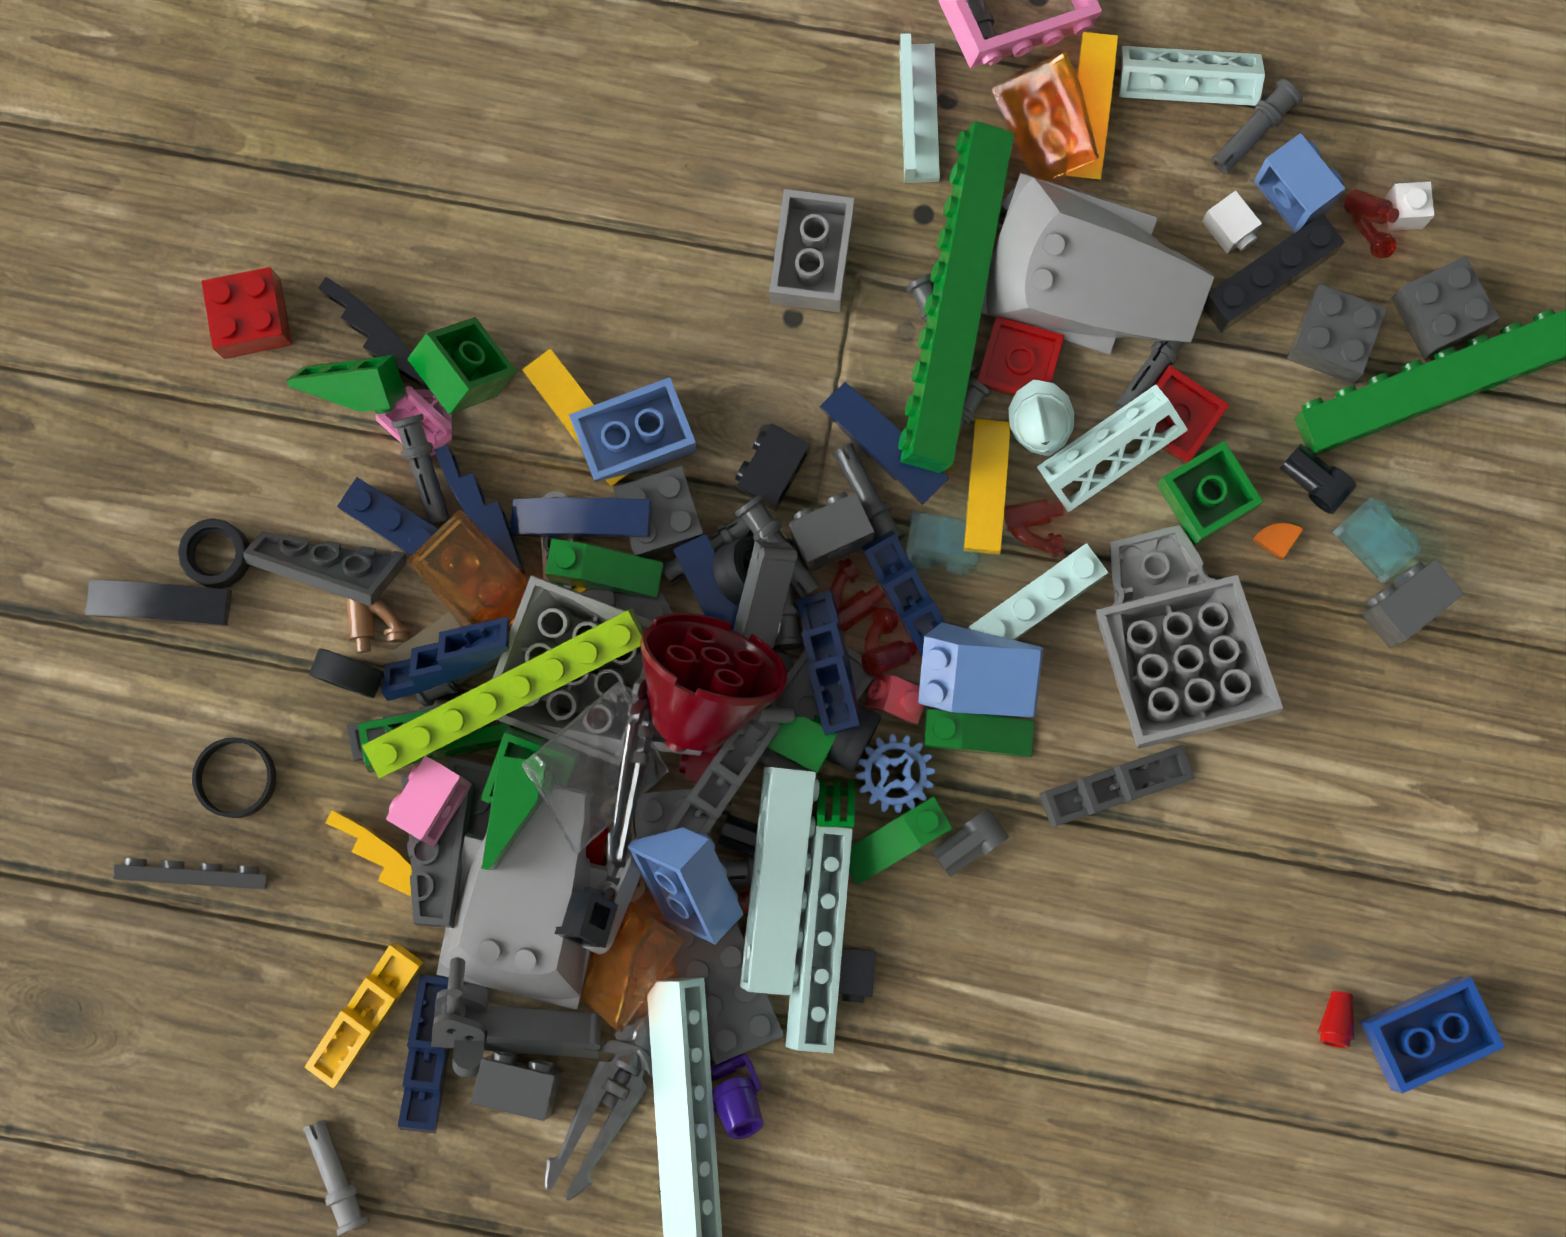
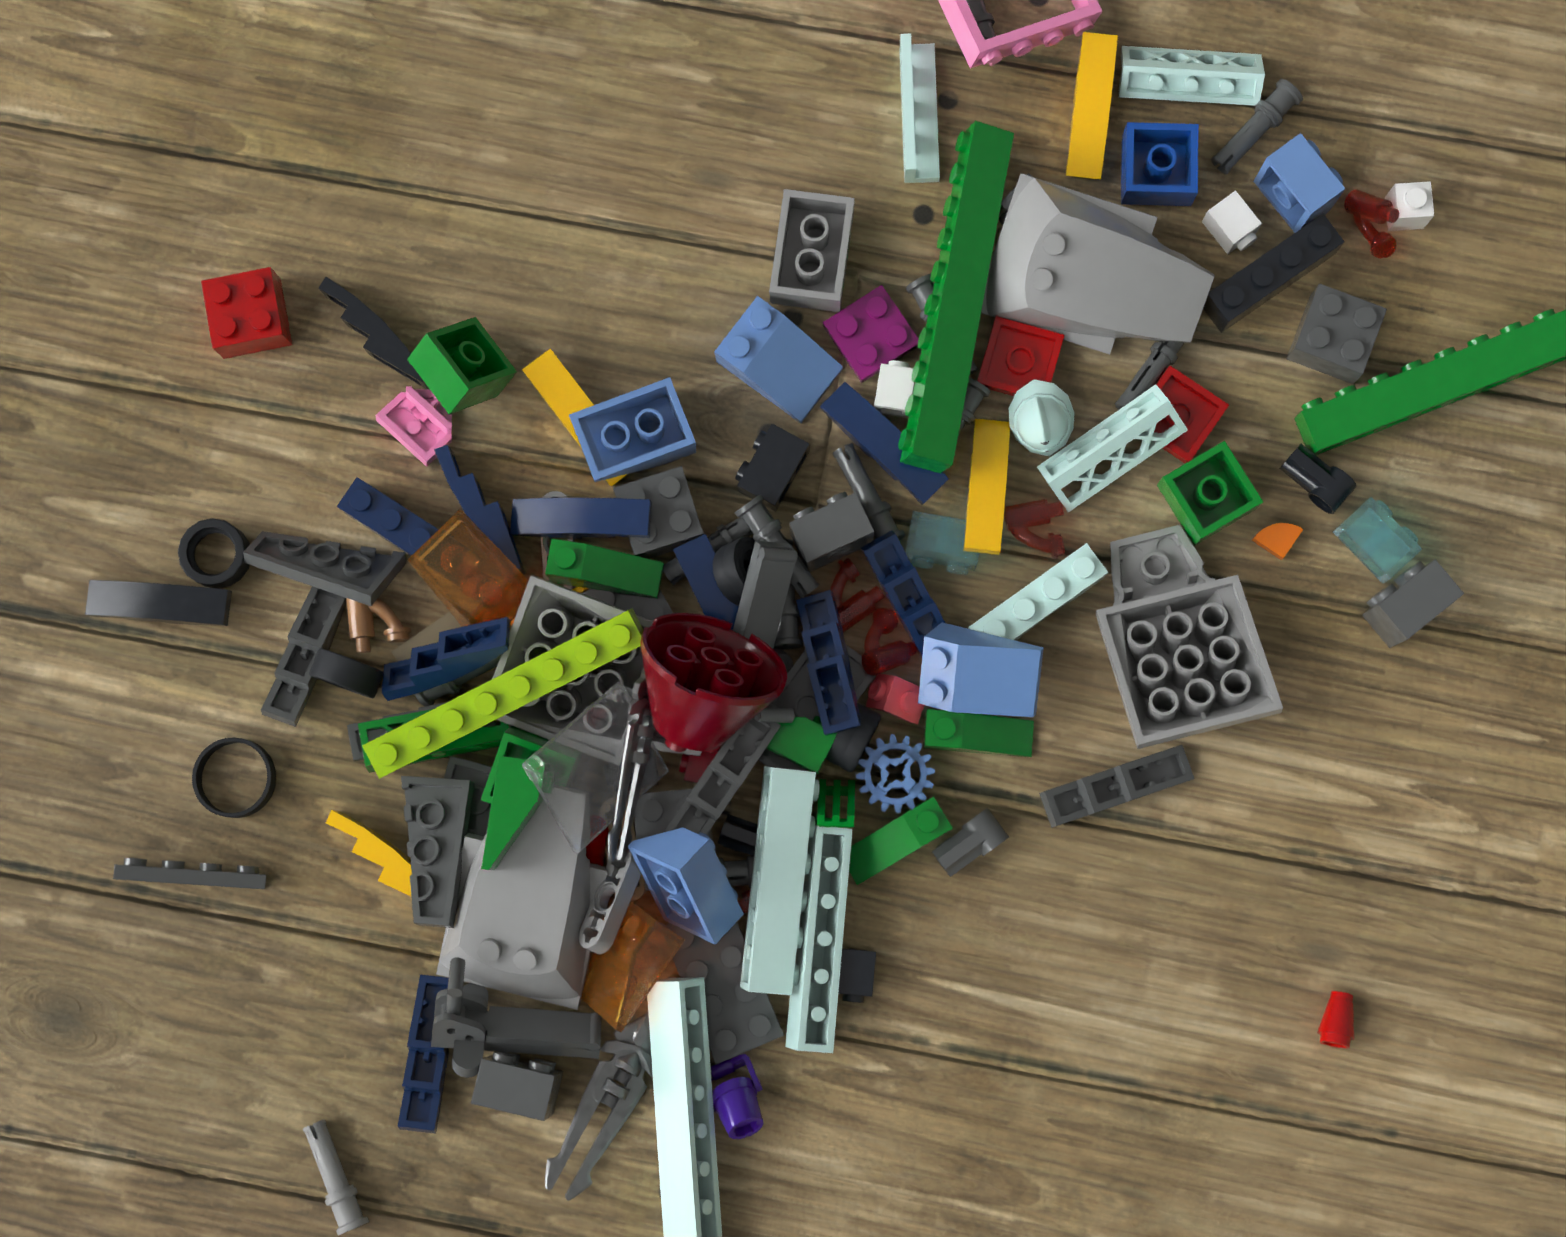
(311, 630): none -> dark grey slope
(354, 384): green slope -> none
(364, 1015): yellow slope -> none
(418, 451): dark grey pin -> none
(428, 801): bright pink brick -> none
(588, 918): black brick -> none
(777, 360): none -> medium blue slope
(871, 333): none -> magenta plate
(894, 388): none -> white brick
(1048, 117): clear orange slope -> none
(1159, 164): none -> blue brick
(1431, 1034): blue brick -> none
(1445, 307): dark grey brick -> none

